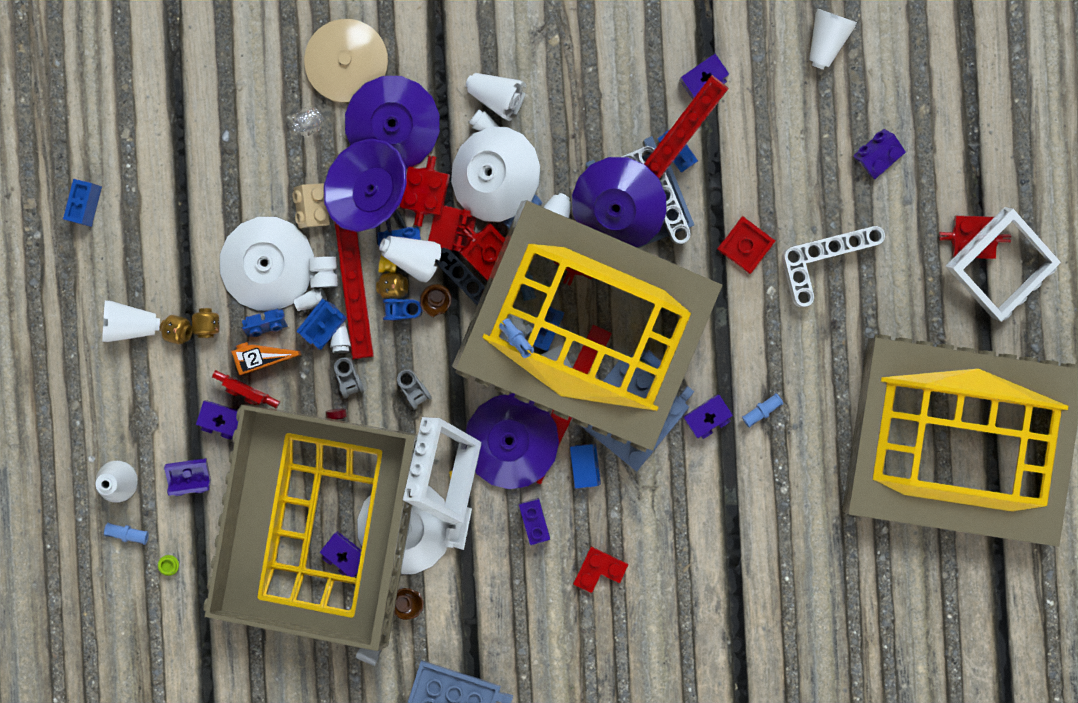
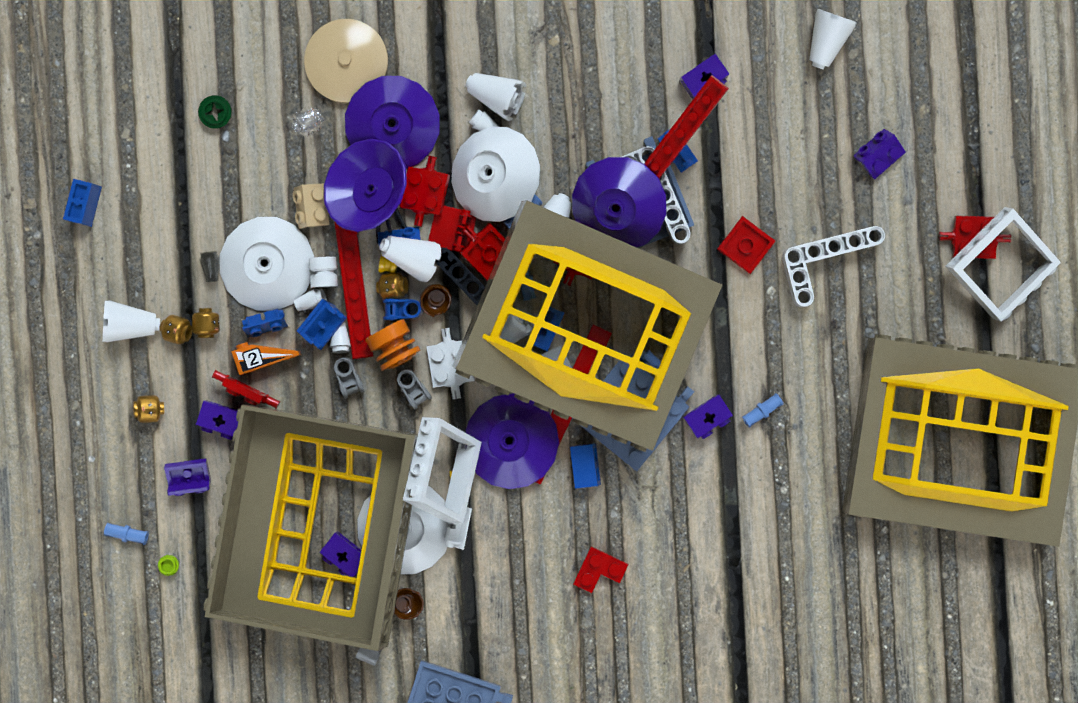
(116, 481): white cone -> none
(148, 408): none -> pearl gold head
(206, 107): none -> dark green gear
(210, 265): none -> clear smoke cone
(336, 413): dark red tile -> none
(393, 345): none -> orange wheel
(441, 360): none -> white plate
(516, 338): medium blue pin -> none
(534, 521): dark purple brick -> none

